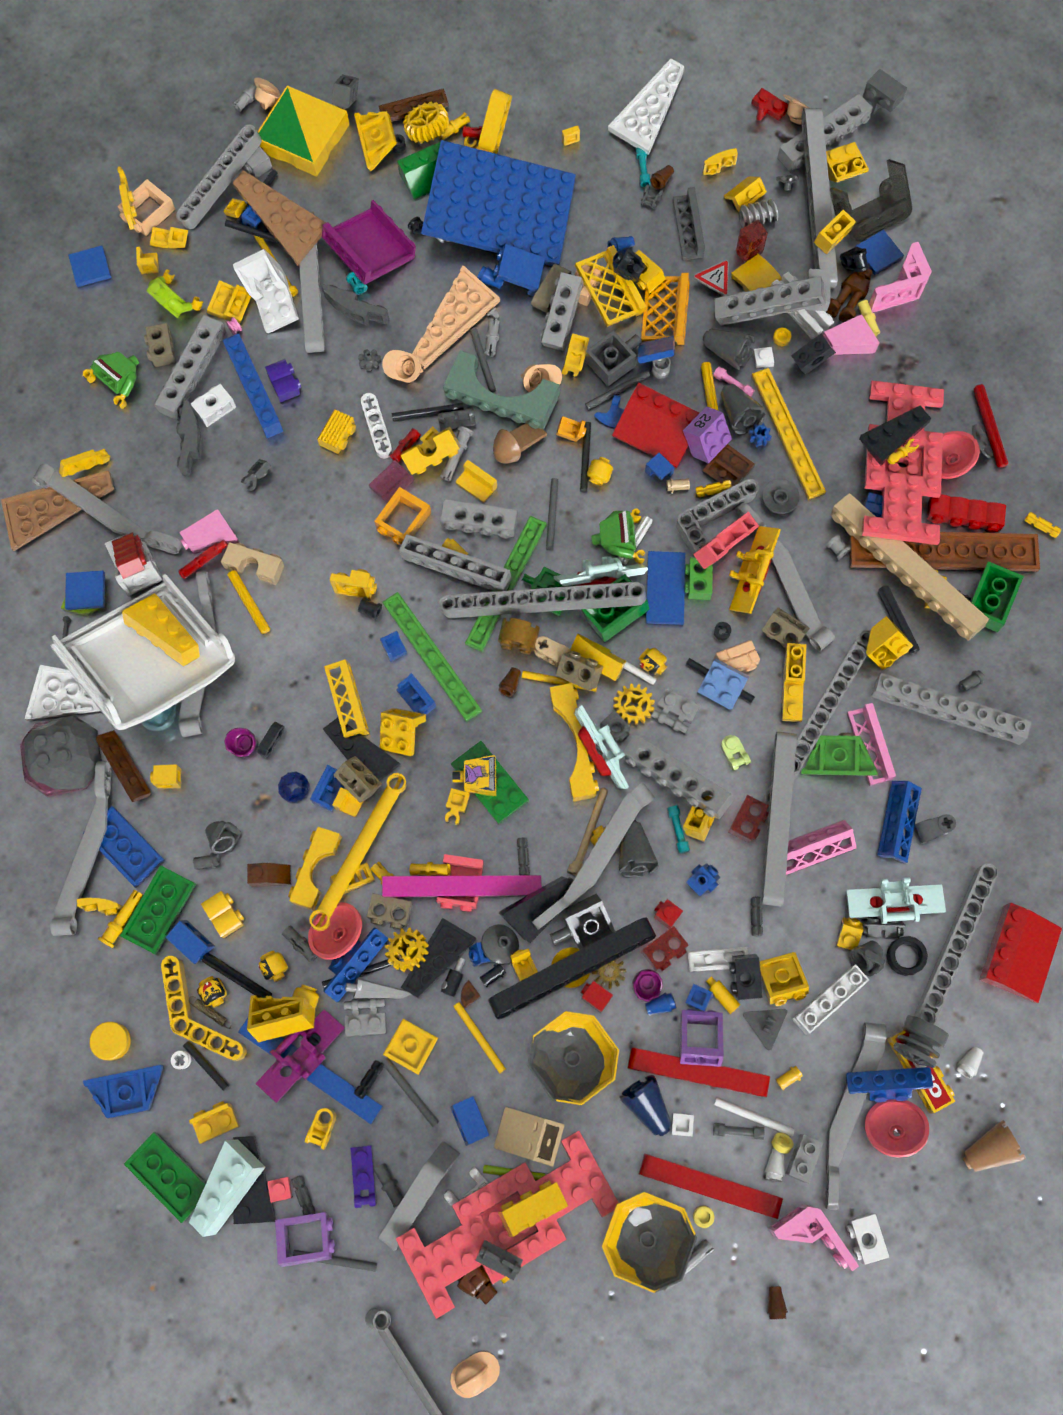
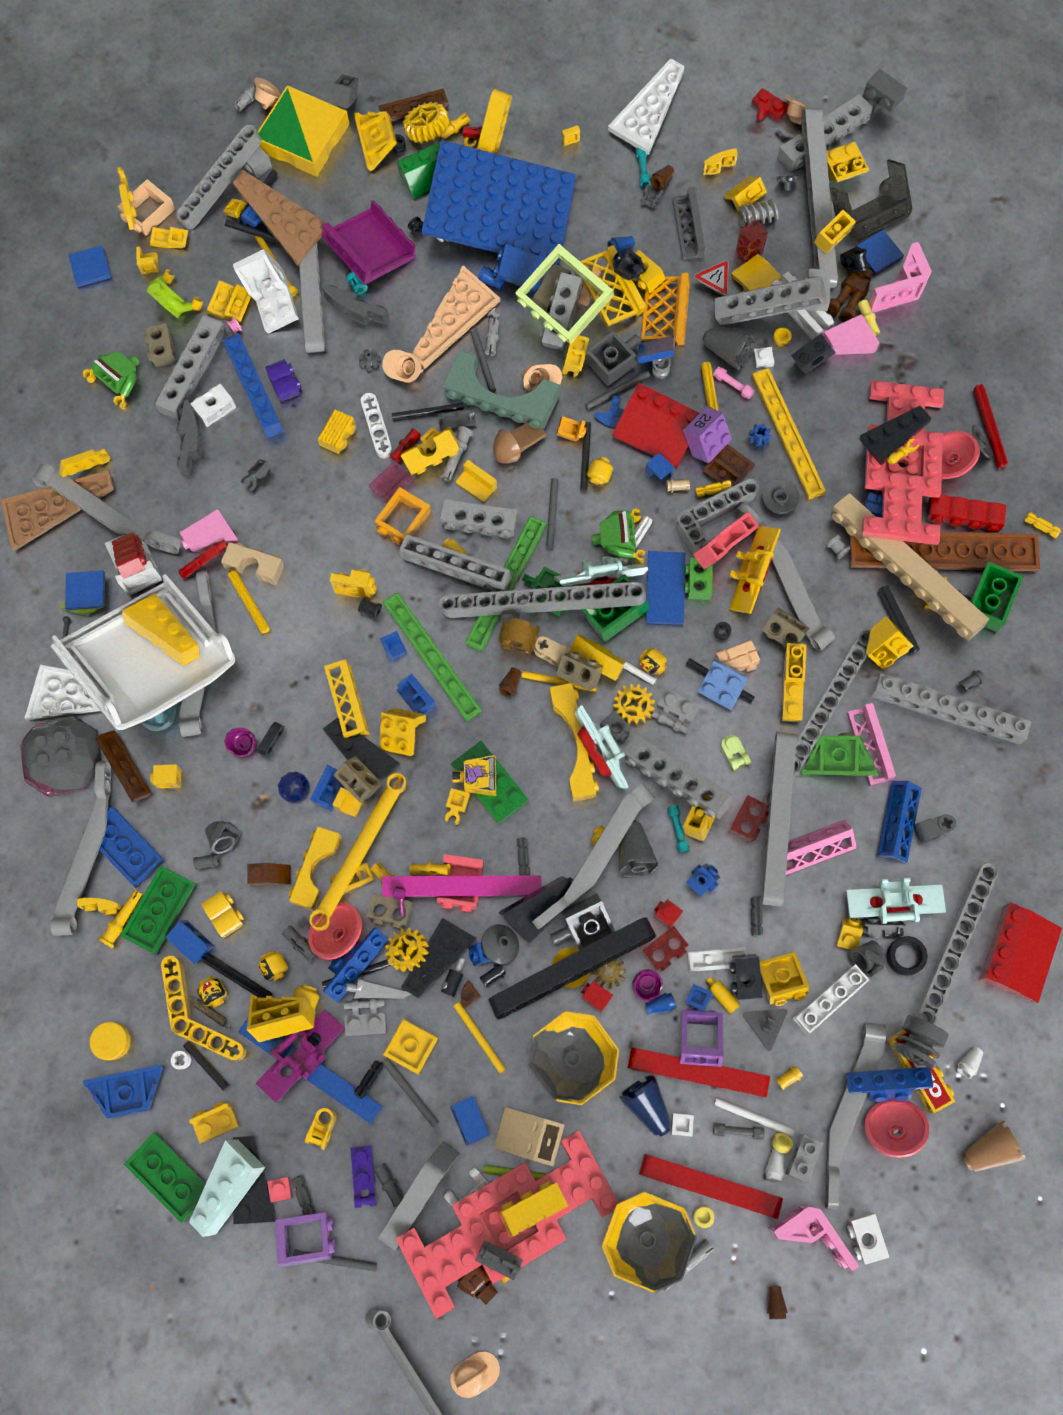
(400, 894): none -> magenta hand
(523, 964): yellow bracket -> none
(576, 865): tan piece -> none
(605, 291): none -> yellowish green window
(741, 409): dark grey cone -> none

